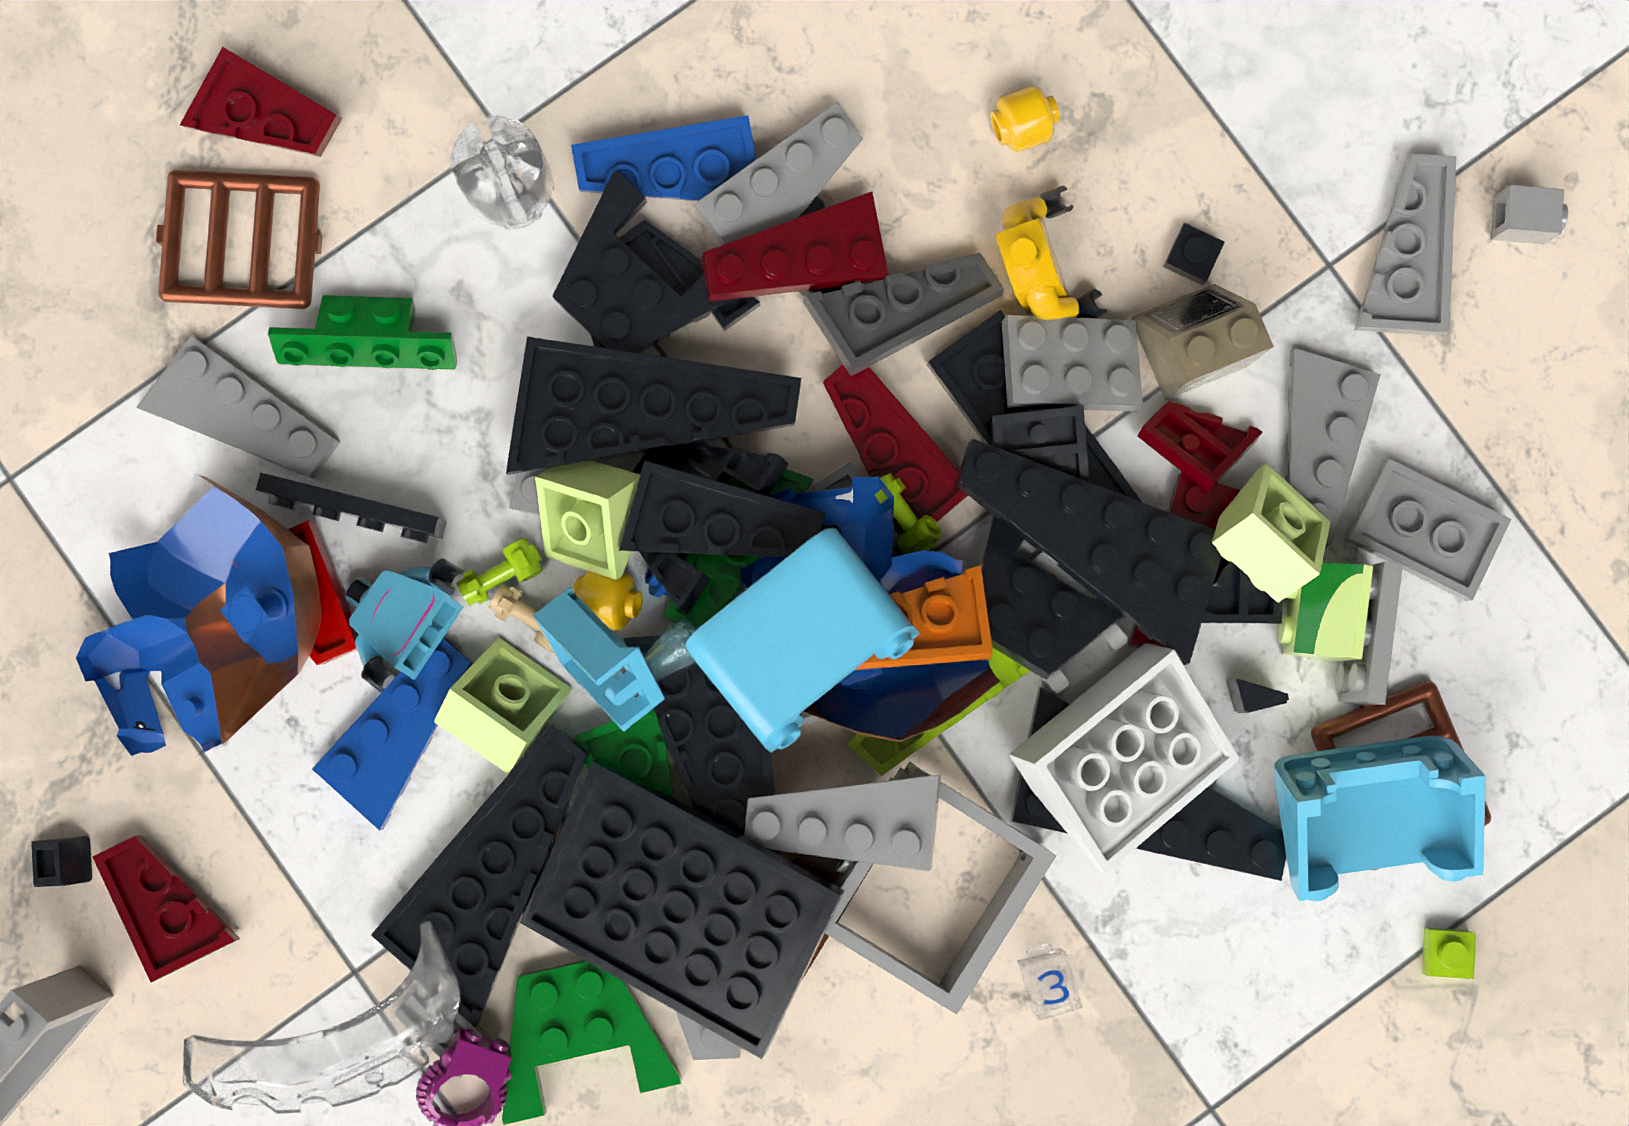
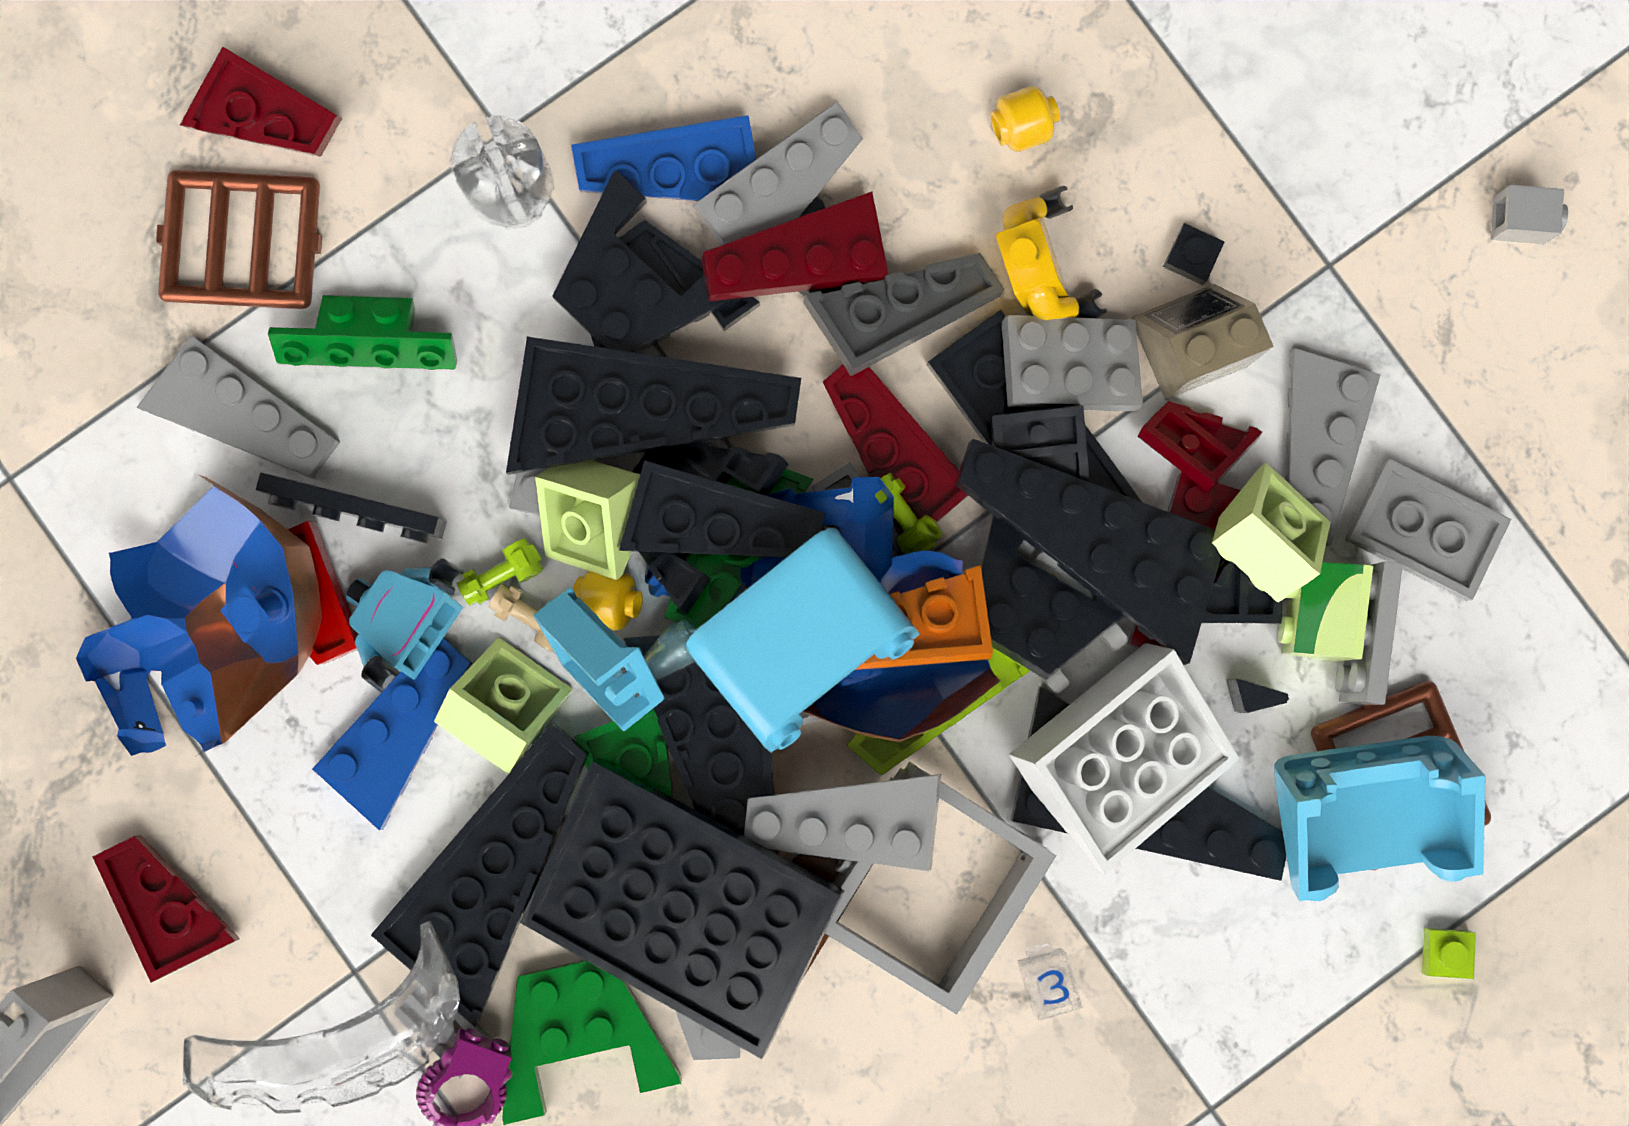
(61, 861): black slope -> none
(1414, 260): light grey wing -> none

